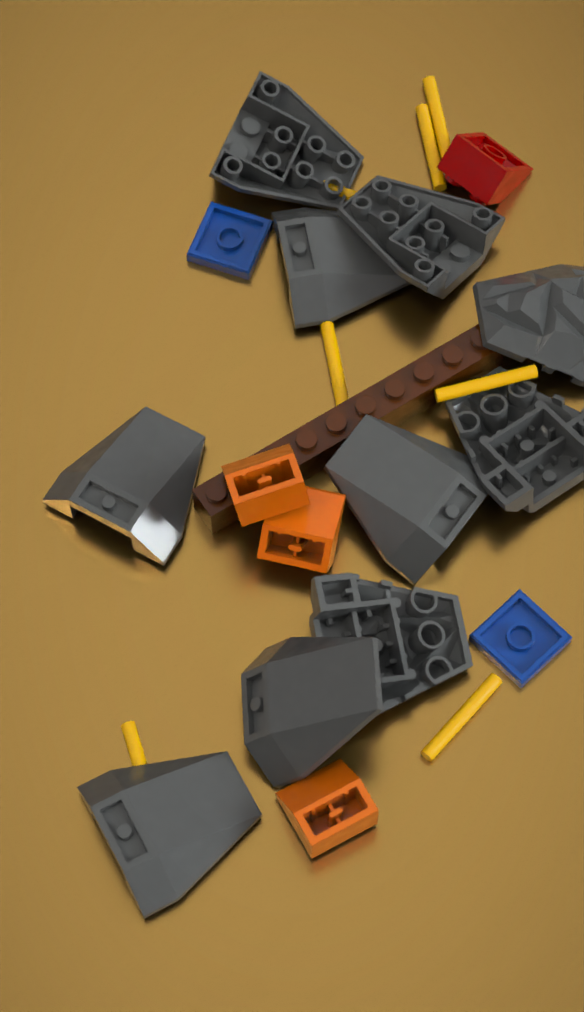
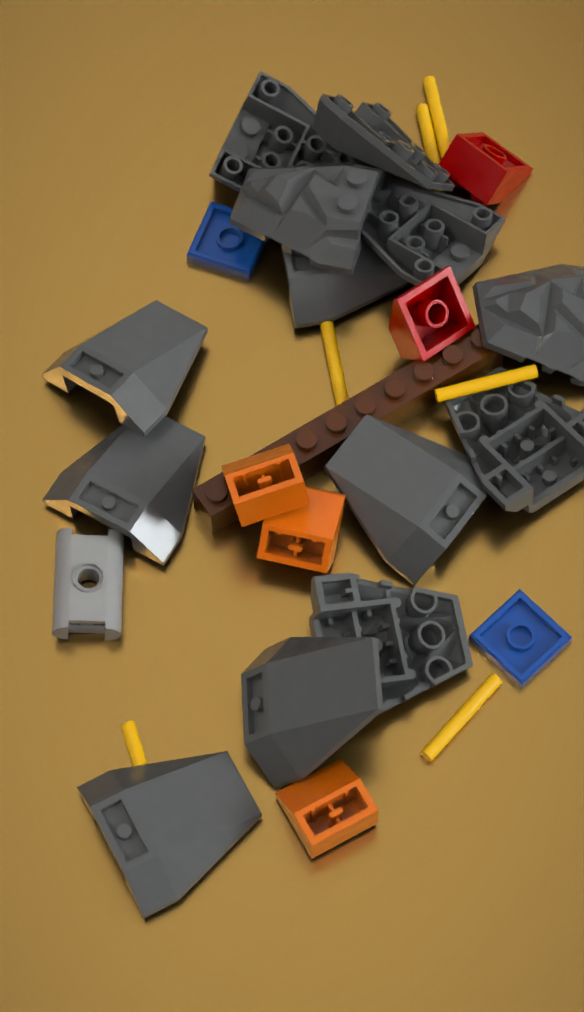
(82, 608): none -> light grey piece
(134, 364): none -> dark grey wedge
(310, 209): none -> dark grey wedge
(376, 140): none -> dark grey wedge
(429, 316): none -> red slope

